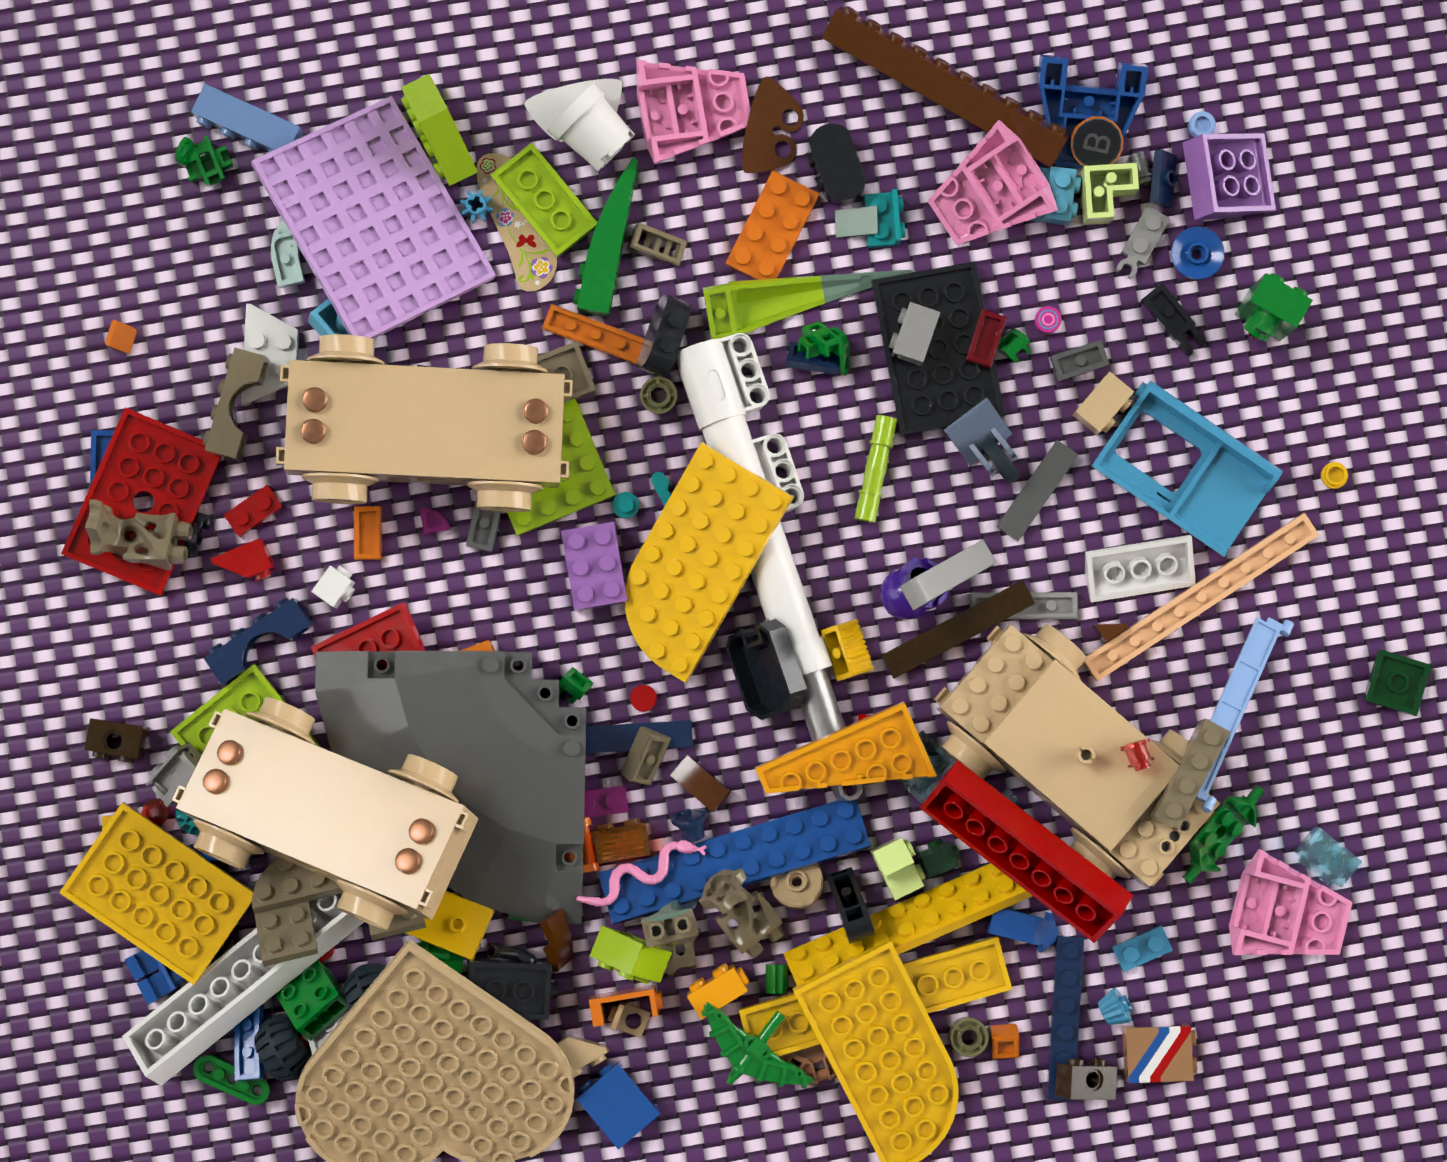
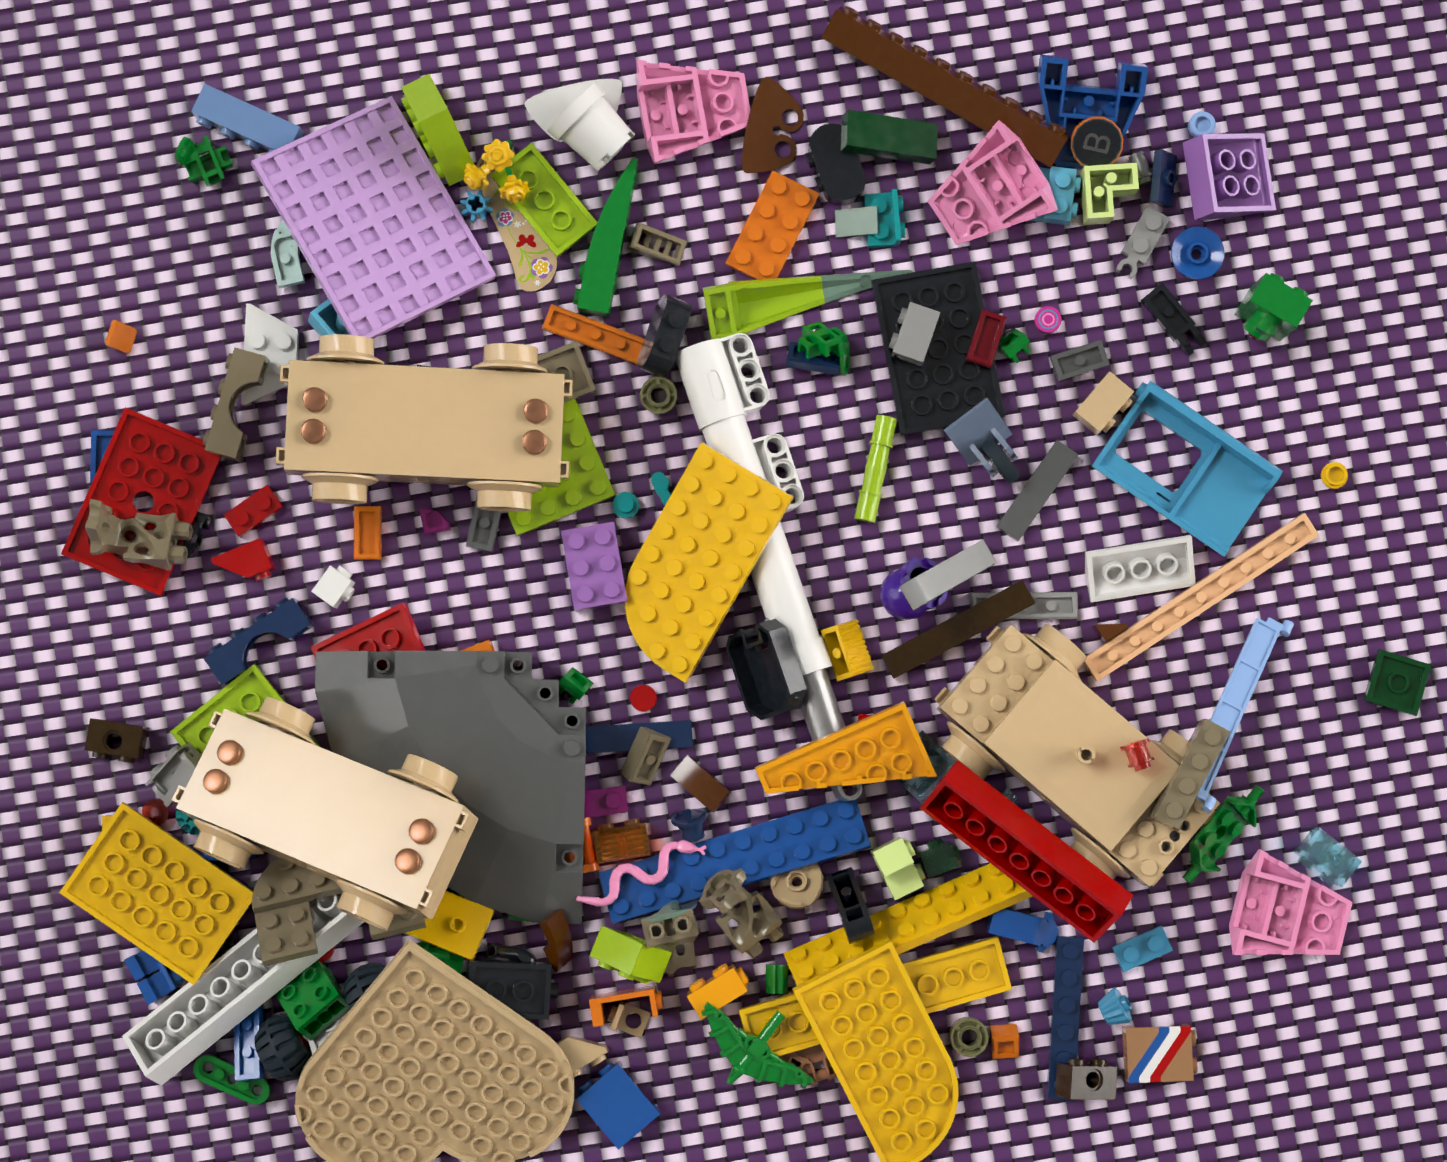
(497, 157): none -> yellow plant
(889, 137): none -> dark green piece

